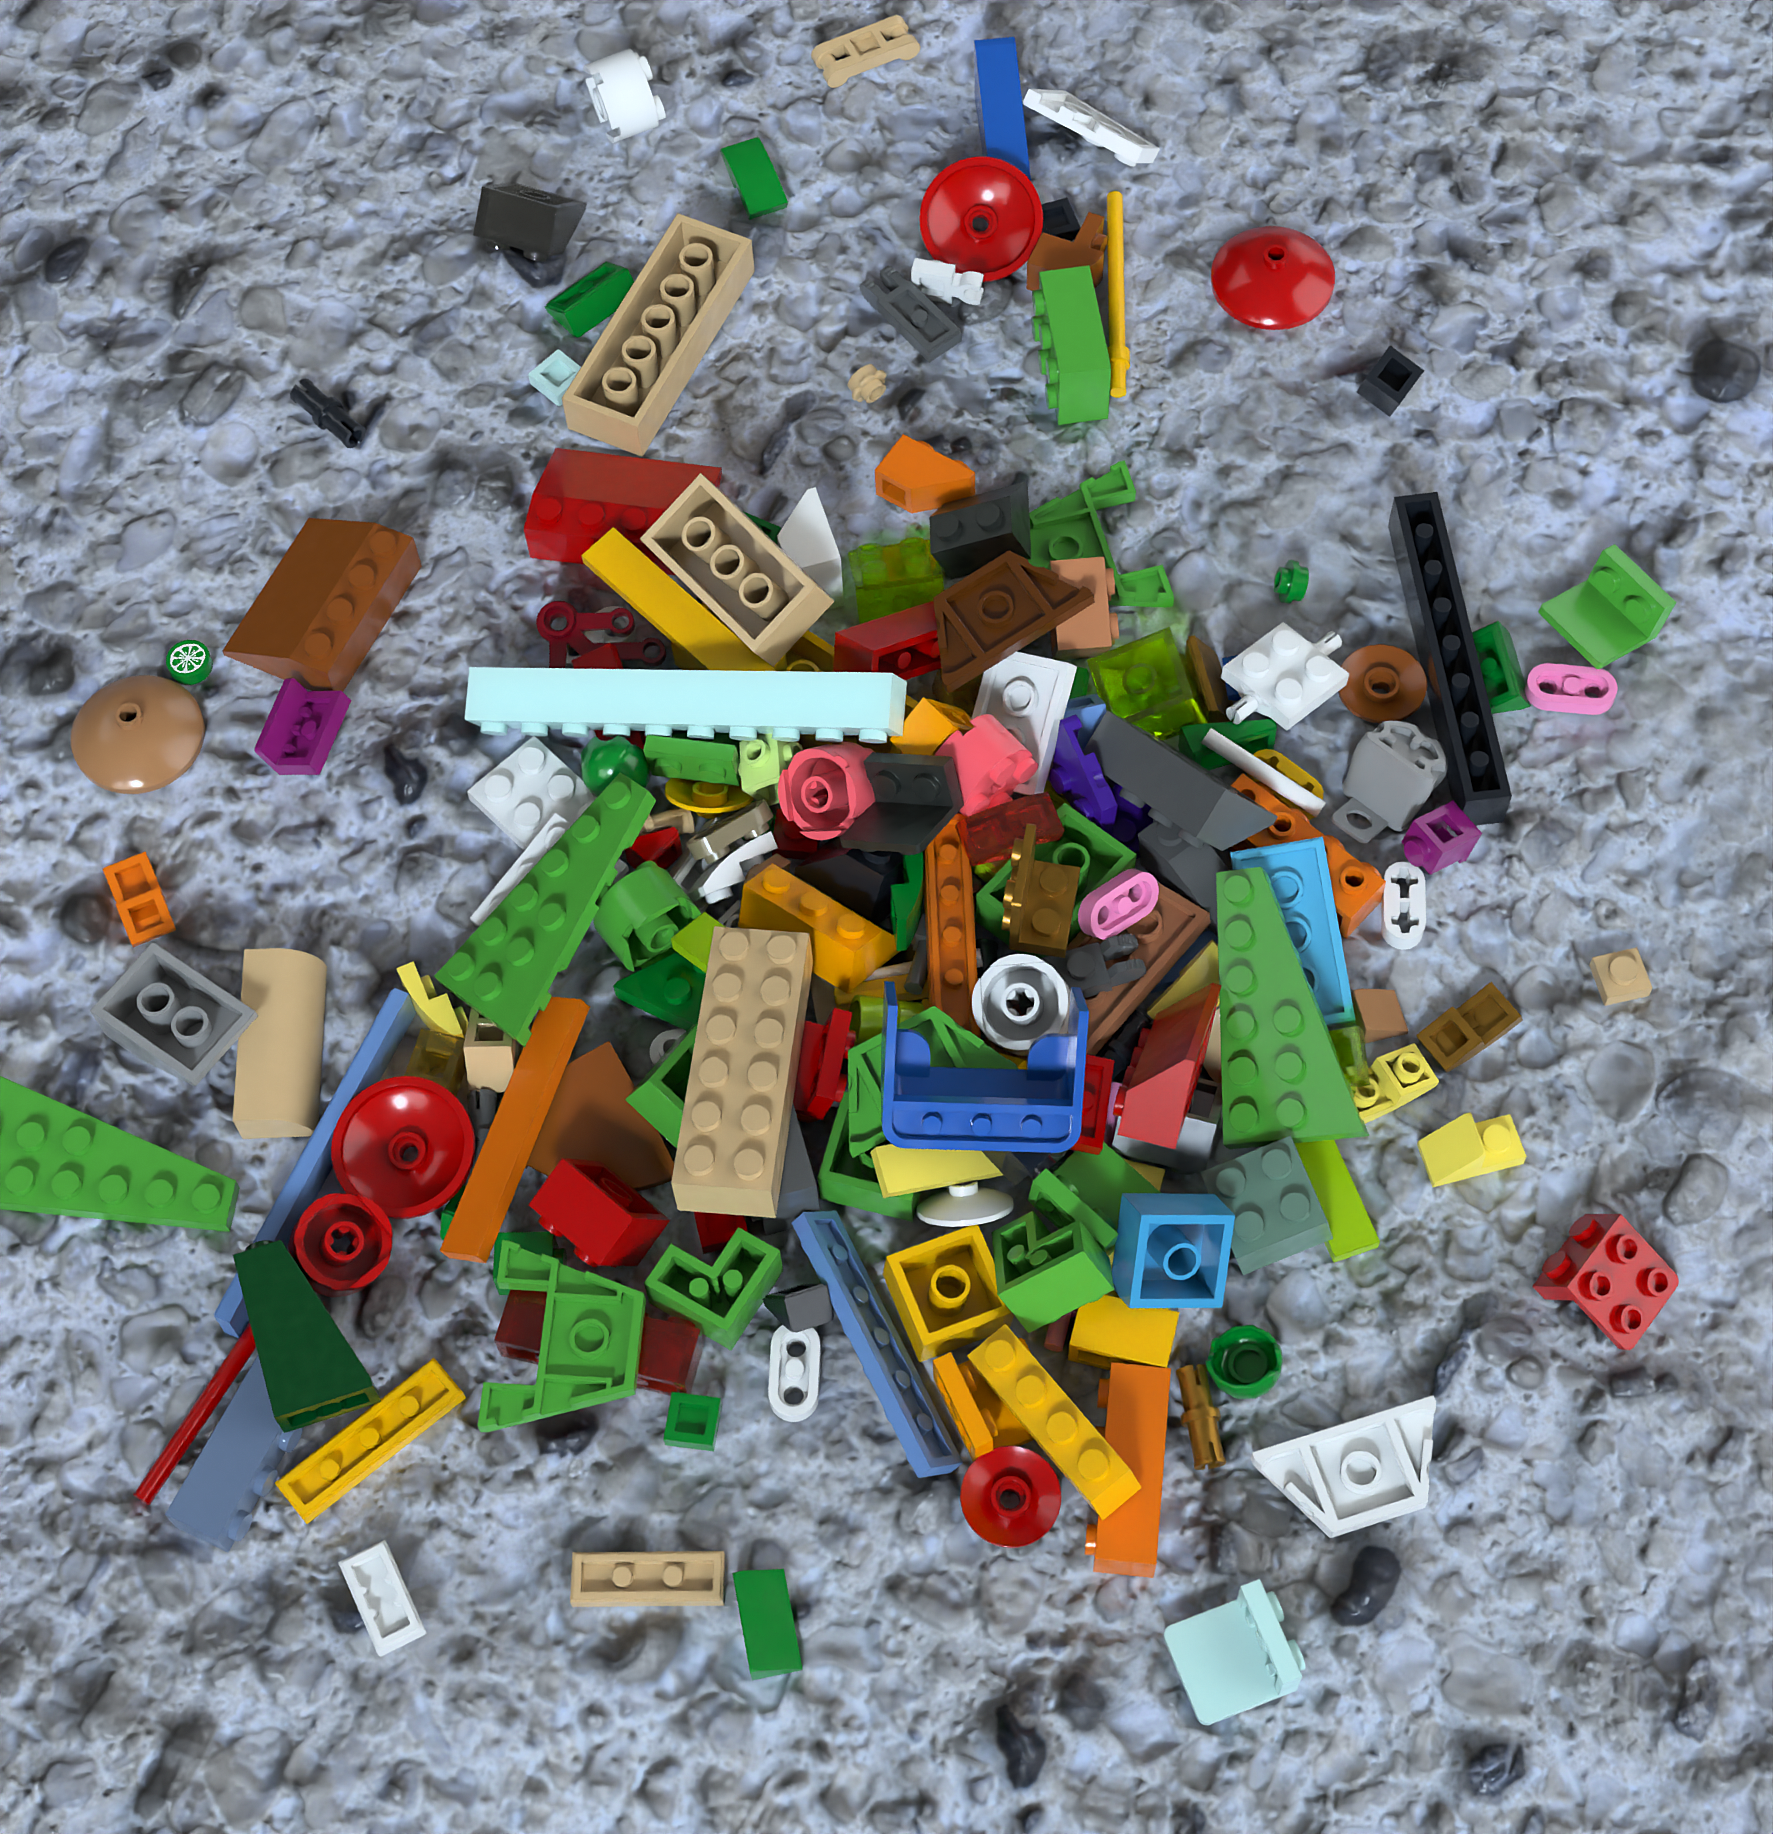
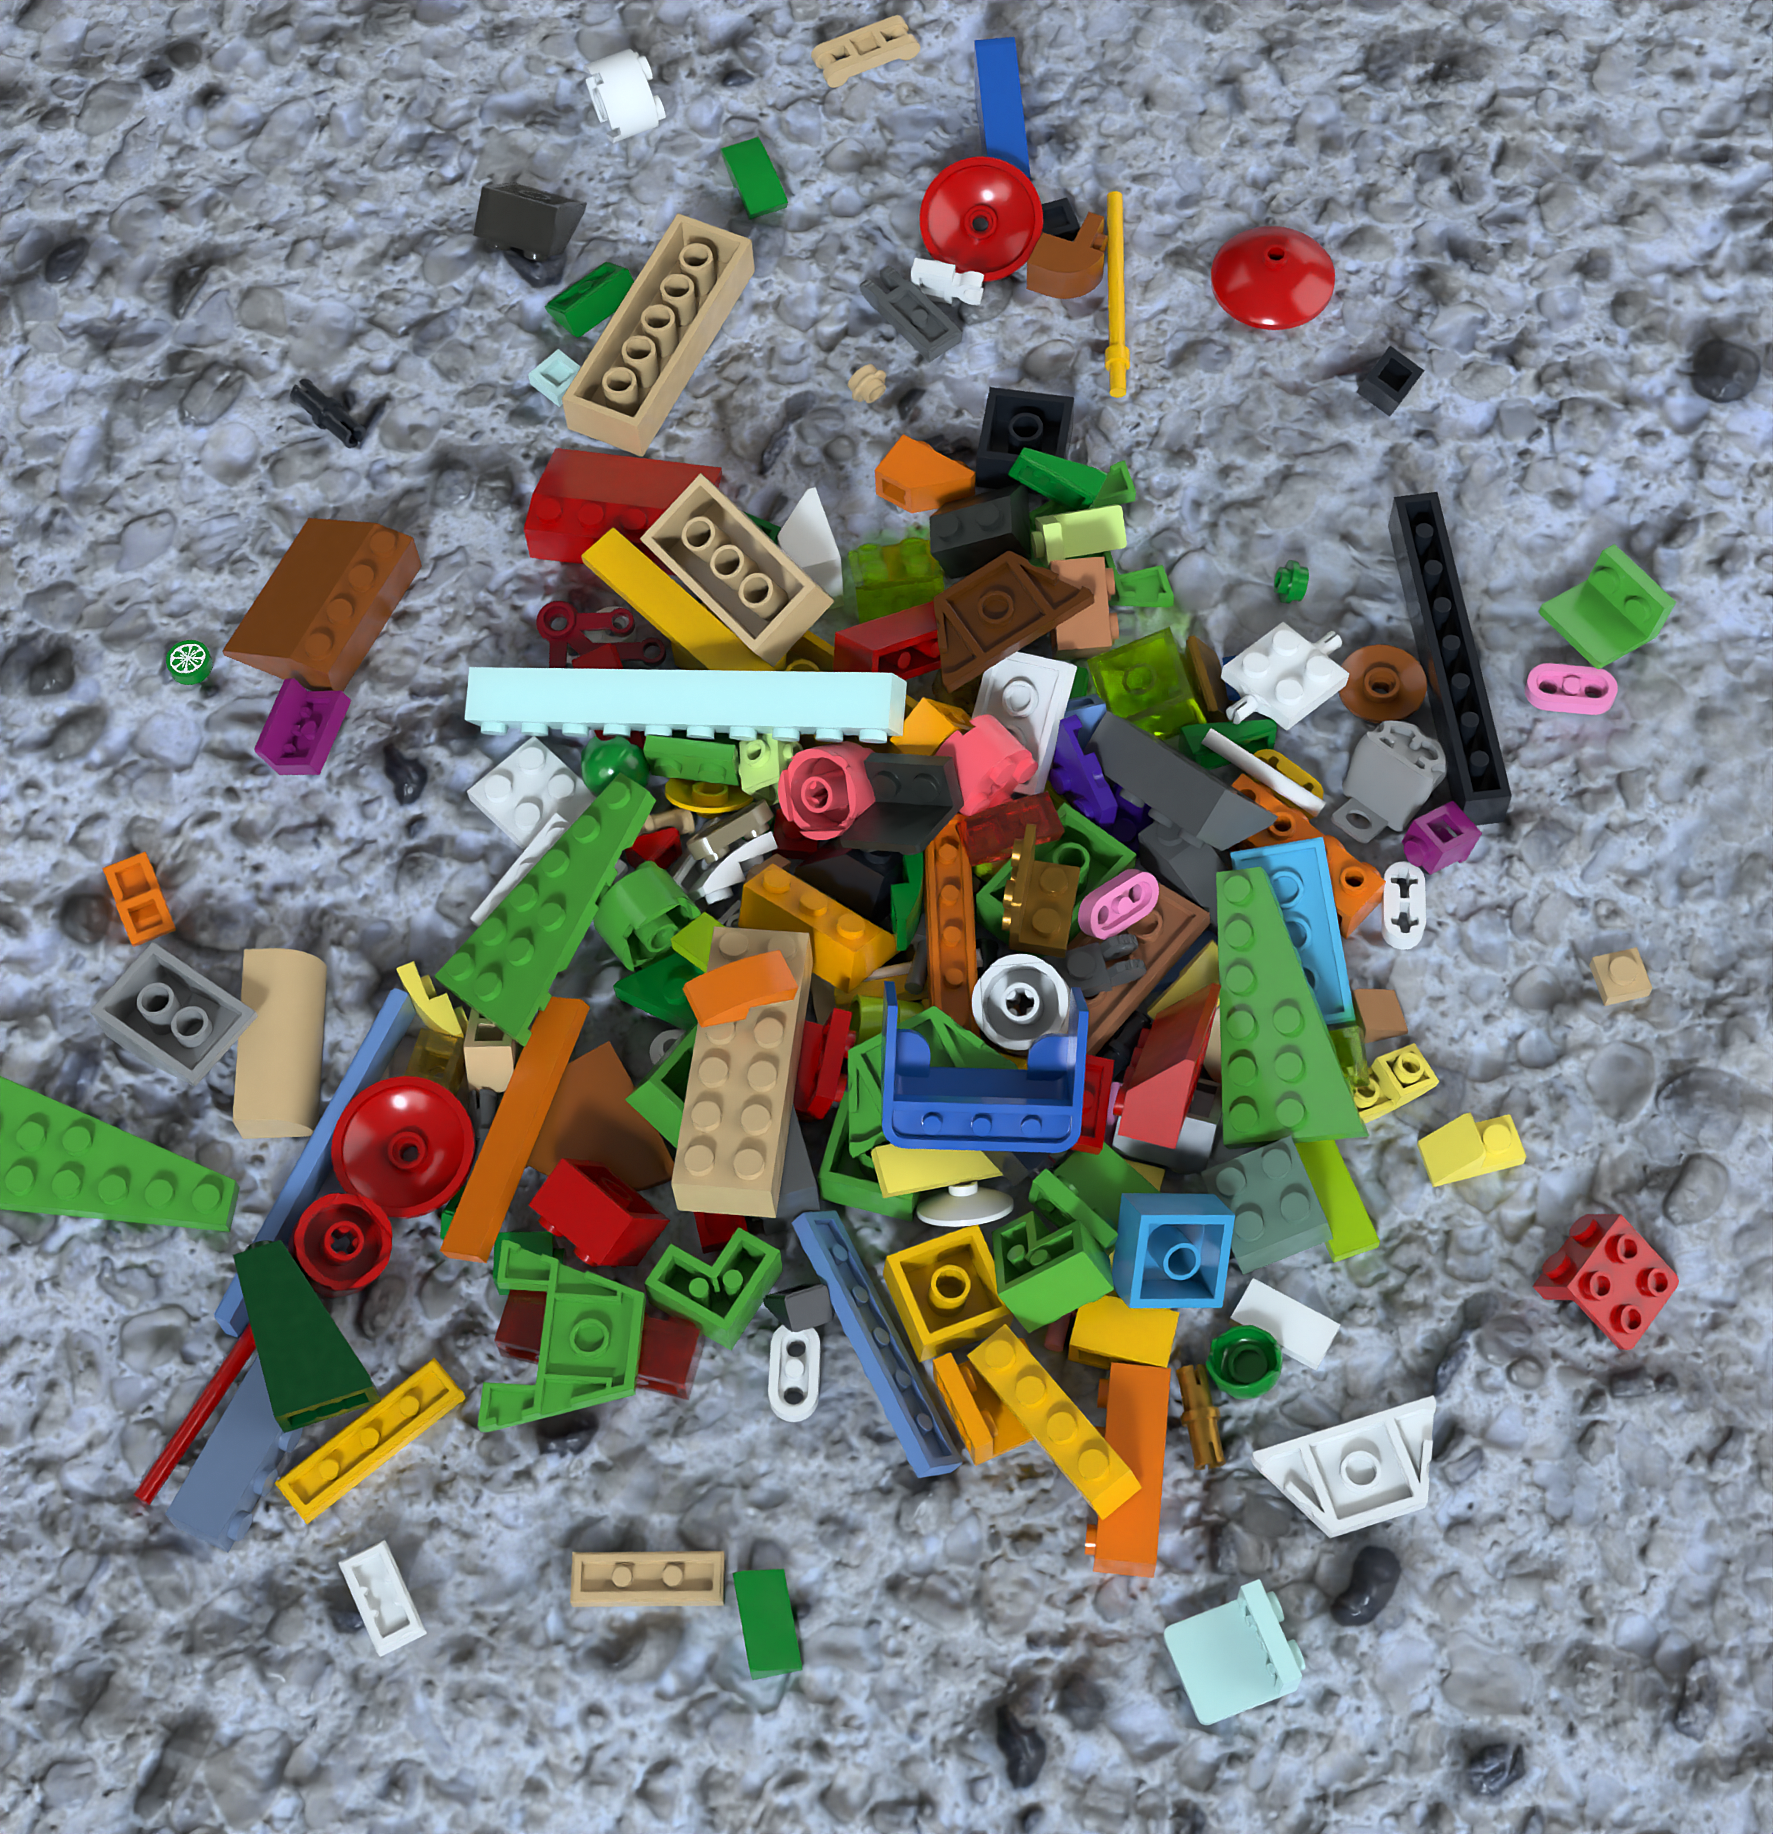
(140, 752): medium nougat dish -> none
(692, 1421): green plate -> none
(732, 989): none -> orange slope
(1014, 1471): red dish -> none
(1018, 421): none -> black brick
(1058, 479): none -> green slope
(1072, 345): bright green brick -> none
(1078, 533): none -> yellowish green bracket
(1091, 125): white wing -> none
(1295, 1327): none -> white tile
(1469, 1028): pearl gold slope -> none
(1500, 669): green slope -> none

